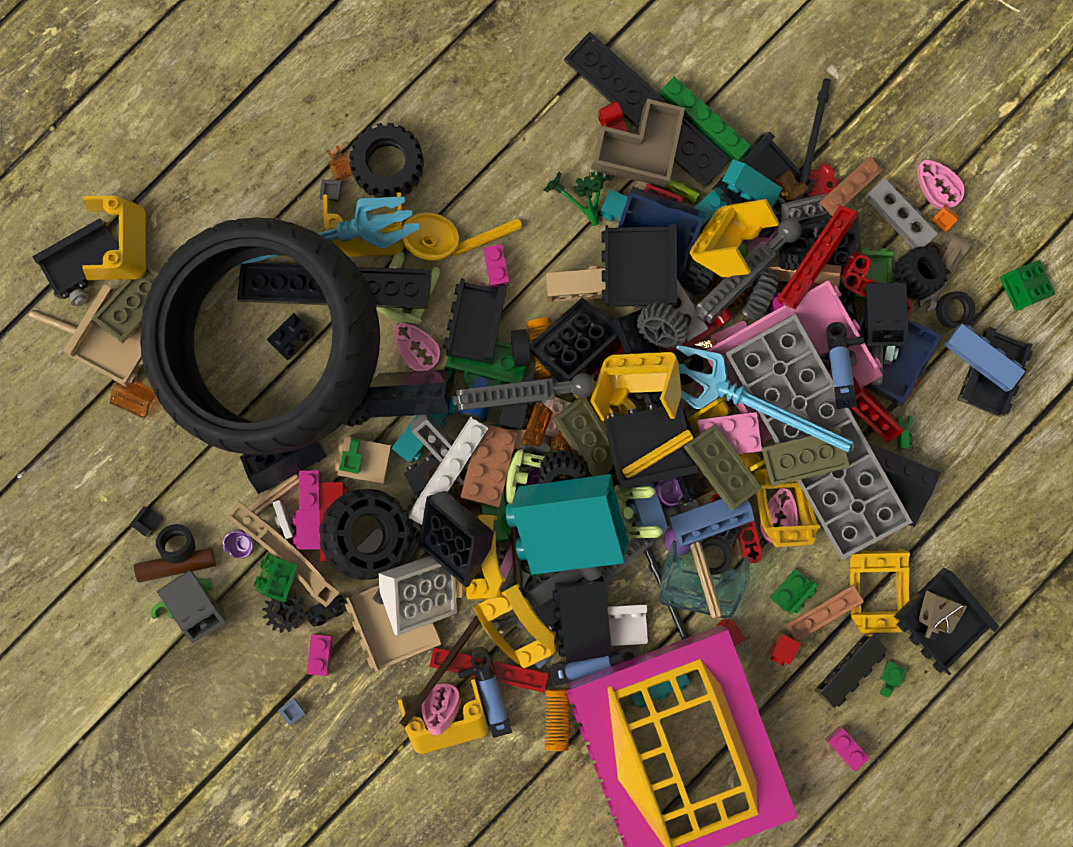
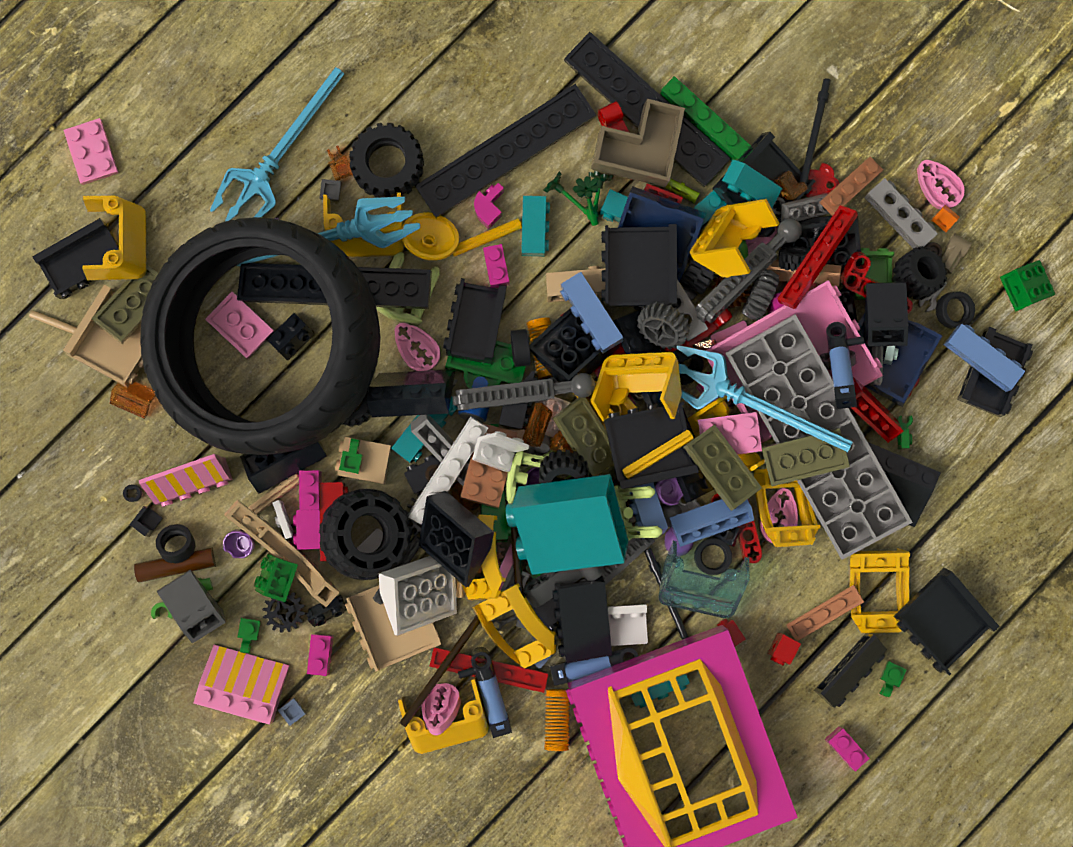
(78, 297): light grey plate -> none
(91, 151): none -> bright pink plate
(132, 487): none -> black bush
(186, 480): none -> bright pink slope
(239, 325): none -> bright pink plate
(241, 684): none -> bright pink slope
(249, 631): none -> green plate
(257, 180): none -> medium azure piece
(484, 208): none -> dark pink brick
(497, 450): none -> white bracket
(505, 151): none -> black plate
(534, 226): none -> teal brick
(591, 312): none -> medium blue brick
(706, 580): tan axle -> none
(793, 592): green bracket -> none
(940, 614): dark tan torso -> none

